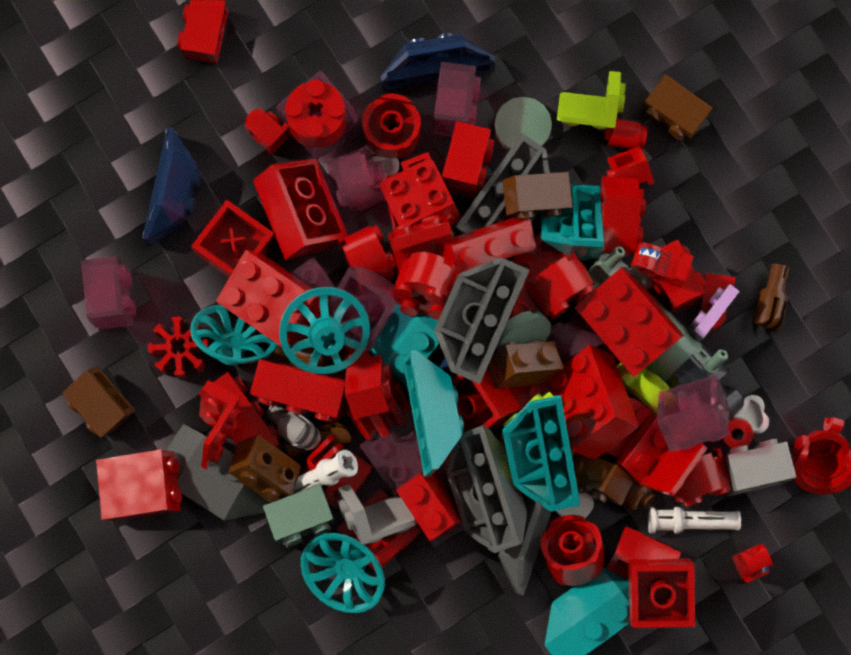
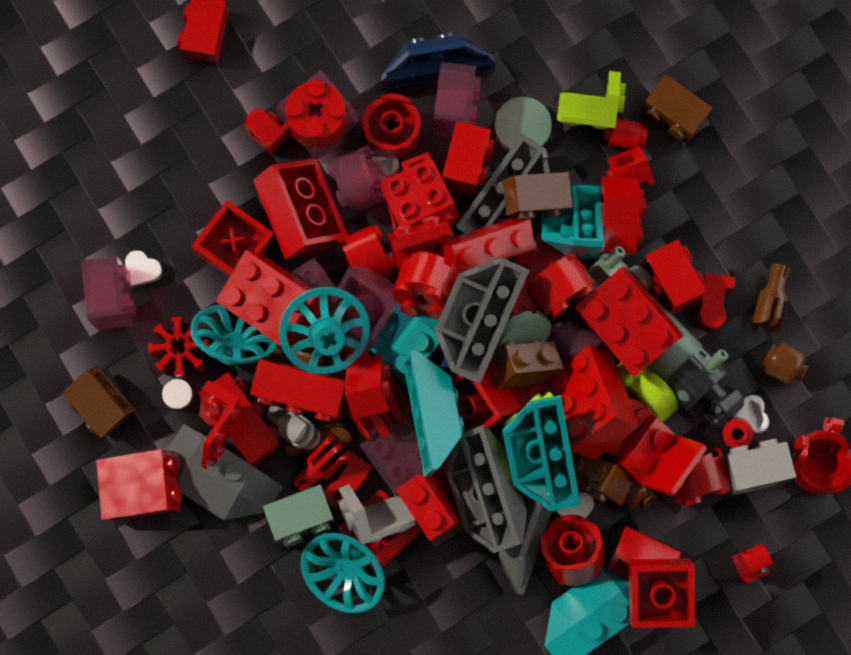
(142, 269): none -> white tile
(172, 190): dark blue wedge -> none
(177, 394): none -> white tile
(264, 469): reddish brown brick -> none
(328, 471): white pin -> none
(661, 264): red leg -> none
(678, 520): white pin -> none
(693, 414): clear pink brick -> none
(720, 302): lavender plate -> none
(785, 363): none -> reddish brown head

